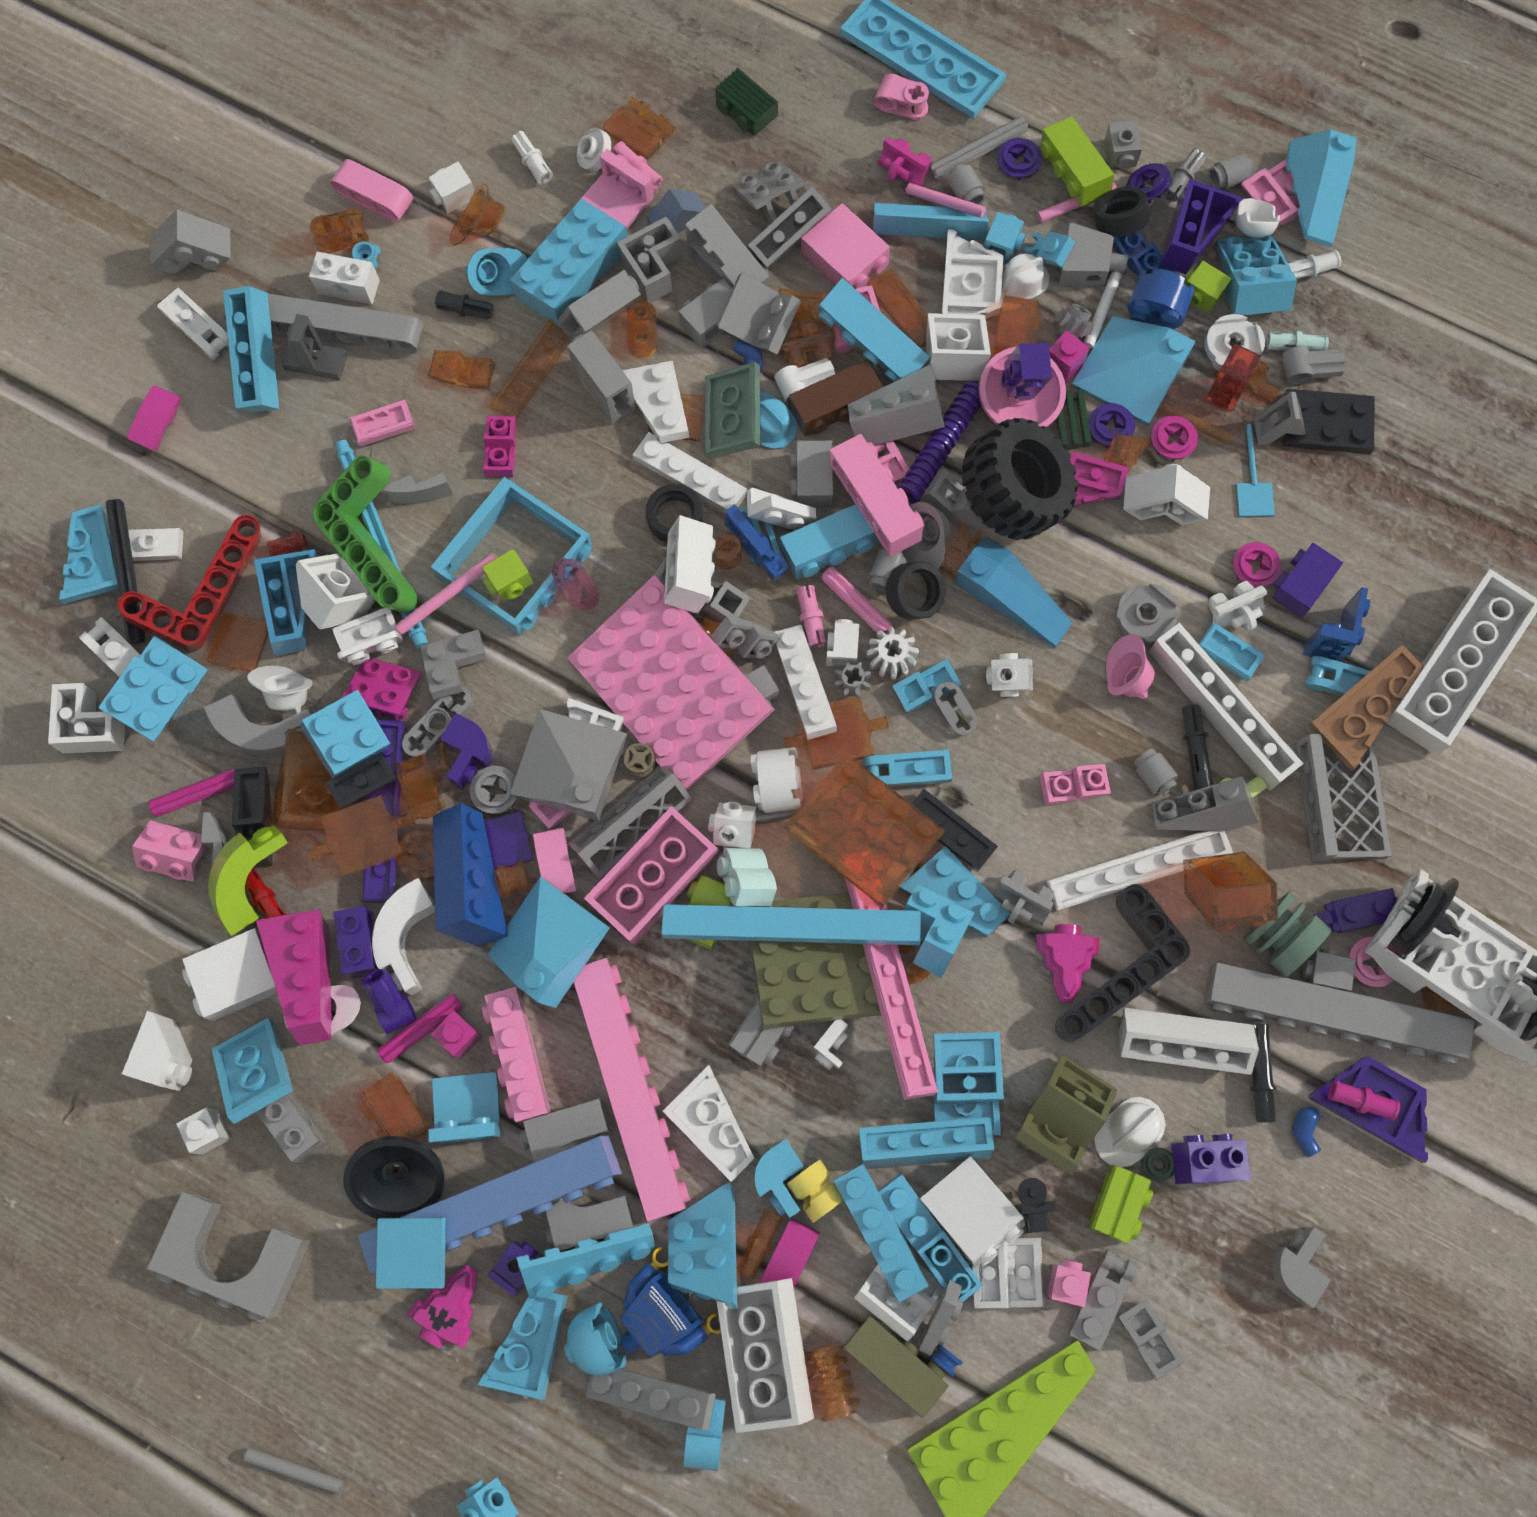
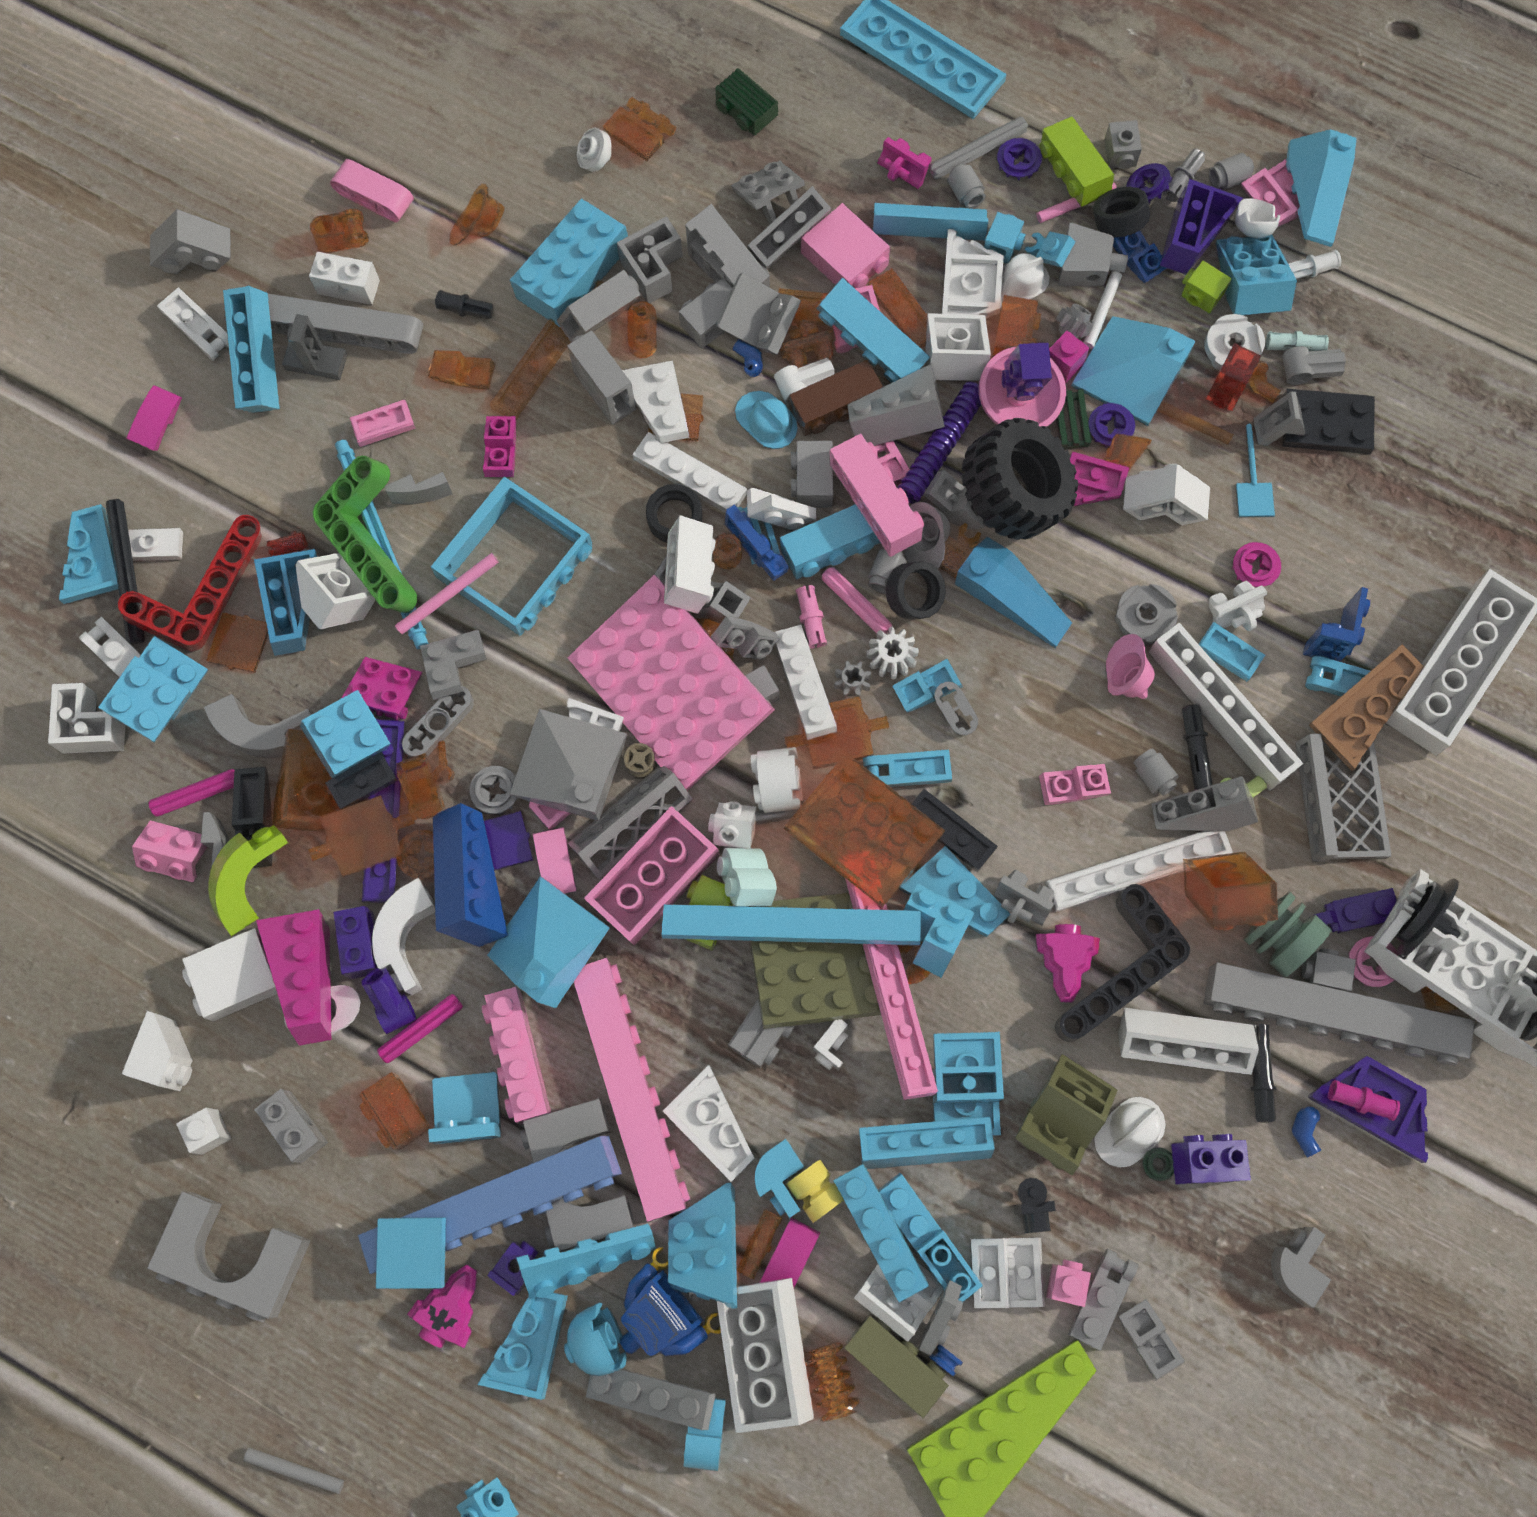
(251, 1070): medium azure plate -> none
(262, 896): red pin -> none
(281, 687): white piece -> none
(366, 249): medium azure plate -> none
(367, 635): white bracket -> none
(391, 1190): black dish -> none
(451, 187): white brick -> none
(456, 1035): dark pink brick -> none
(472, 746): dark purple brick -> none
(492, 269): medium azure piece -> none
(506, 576): lime brick -> none
(513, 878): clear orange wheel -> none
(532, 158): white axle -> none
(570, 587): clear pink beam -> none
(621, 189): bright pink bracket -> none
(638, 162): bright pink pin -> none
(678, 207): sand blue slope -> none
(732, 410): sand green tile -> none
(843, 644): white brick -> none
(899, 95): bright pink piece -> none
(946, 200): bright pink bar -> none
(974, 1212): white brick -> none
(1021, 675): white brick -> none
(1120, 1205): lime brick -> none
(1160, 299): blue brick -> none
(1170, 426): dark pink gear -> none
(1307, 579): dark purple brick -> none

